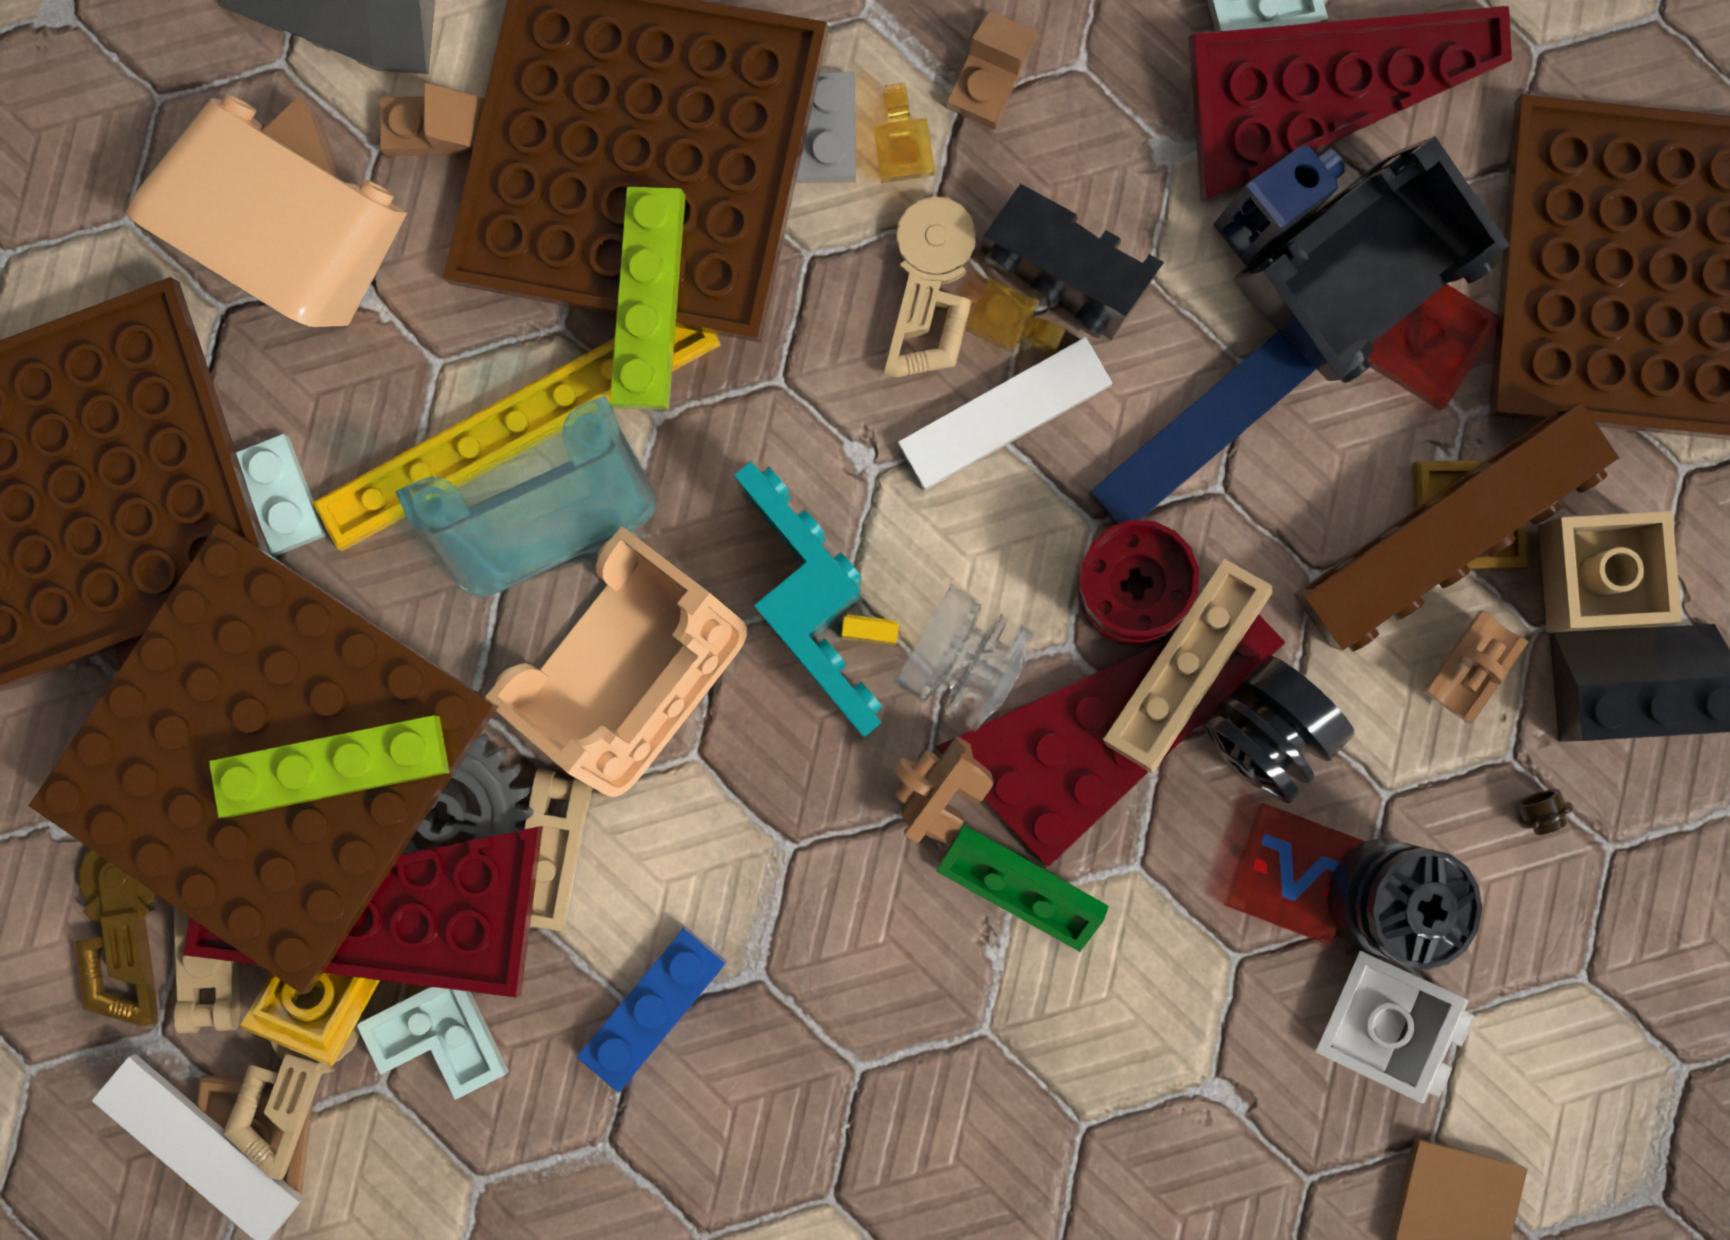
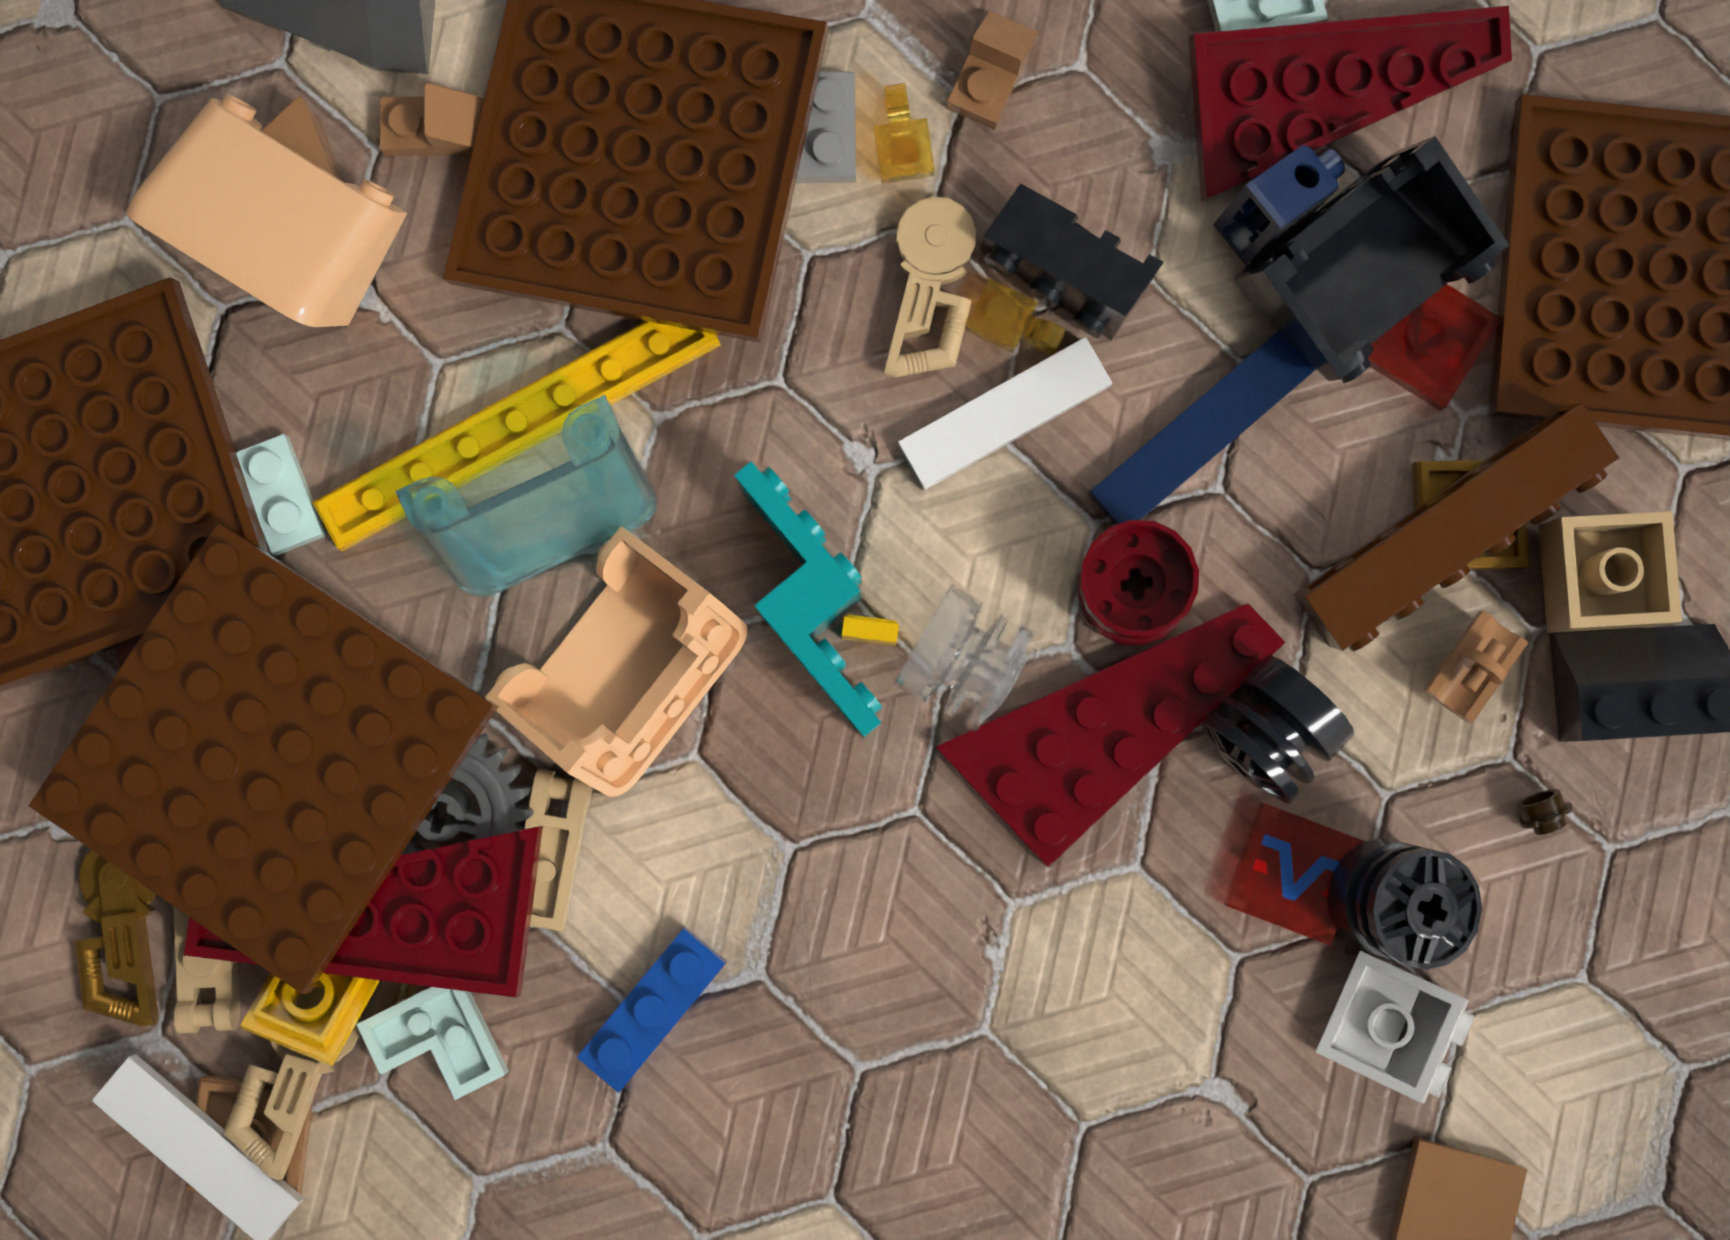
(329, 766): lime plate -> none
(647, 298): lime plate -> none
(932, 784): medium nougat hips -> none
(1022, 888): green plate -> none
(1188, 666): tan plate -> none

